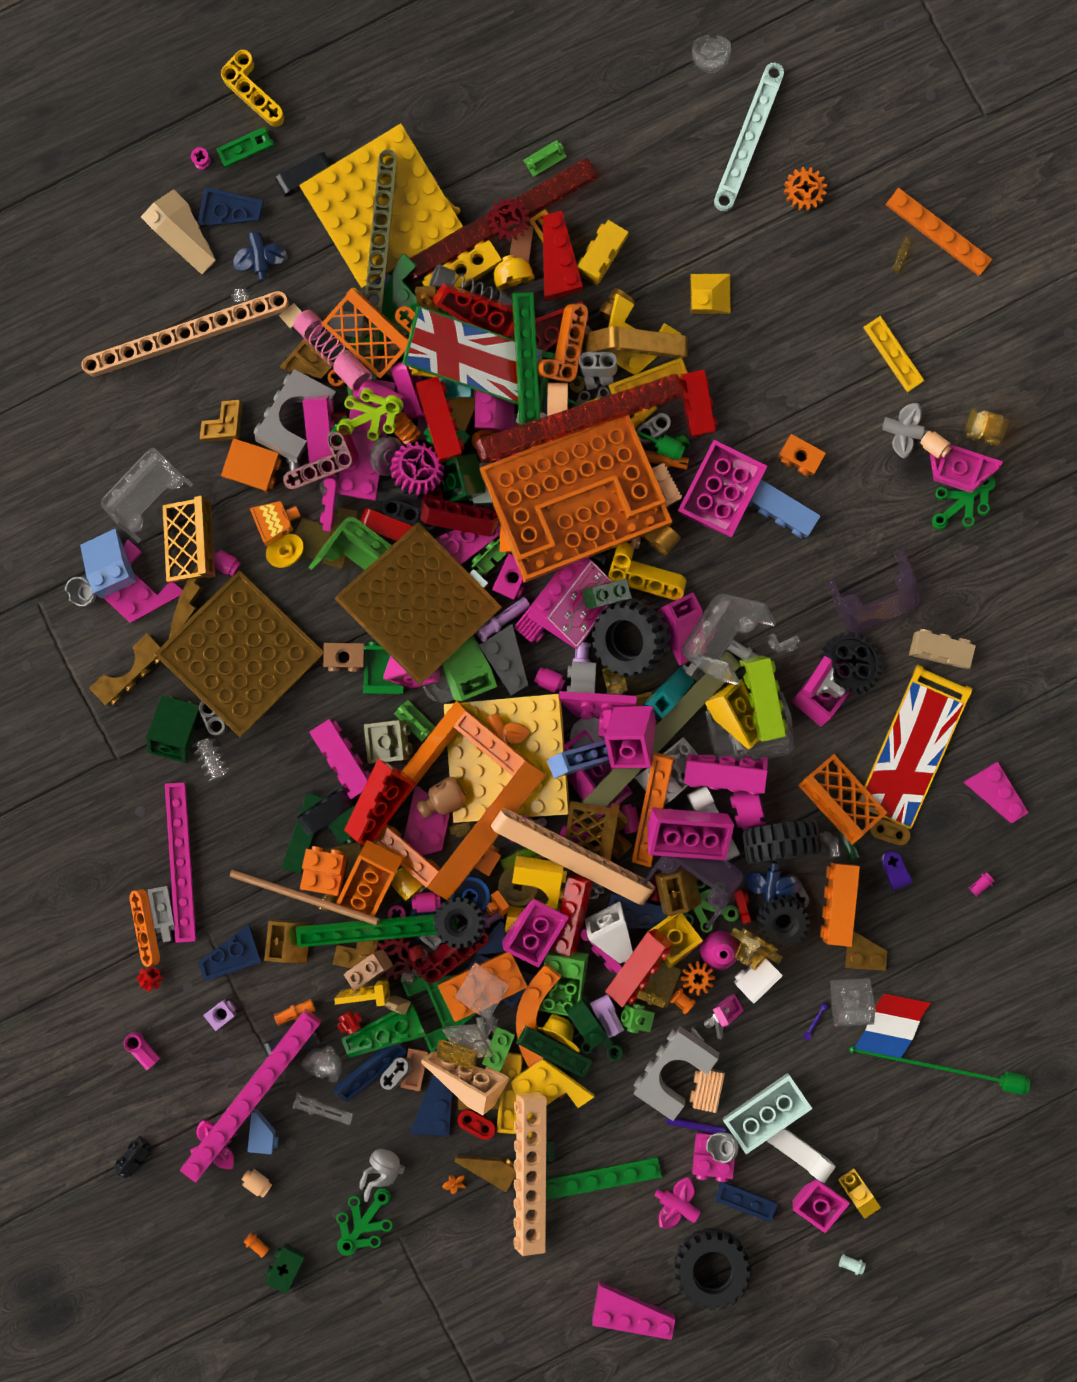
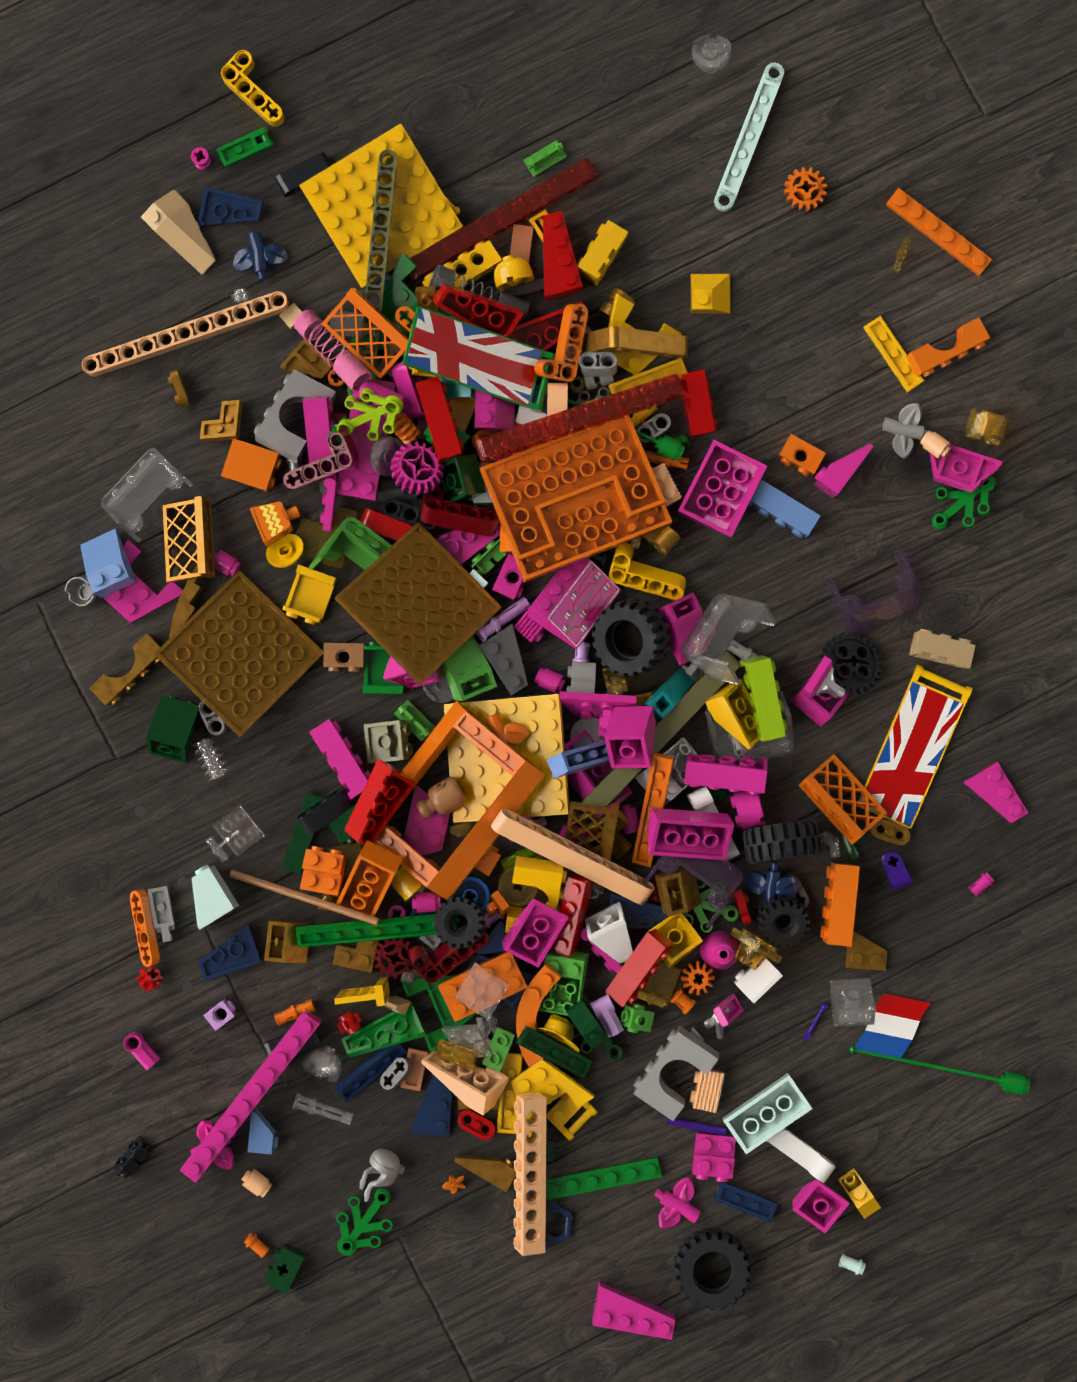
(176, 381): none -> pearl gold plate
(180, 862): dark pink plate -> none
(211, 896): none -> light aqua slope
(237, 832): none -> clear plate
(309, 595): none -> yellow panel
(368, 970): medium nougat brick -> none
(501, 215): dark red gear -> none
(526, 357): green tile -> none
(564, 1110): none -> yellow plate
(567, 1224): none -> dark blue helmet
(606, 594): dark green brick -> none
(718, 795): none -> green hinge
(722, 1147): light grey hair -> none
(788, 645): clear bracket -> none
(836, 475): none -> dark pink slope
(968, 337): none -> orange arch

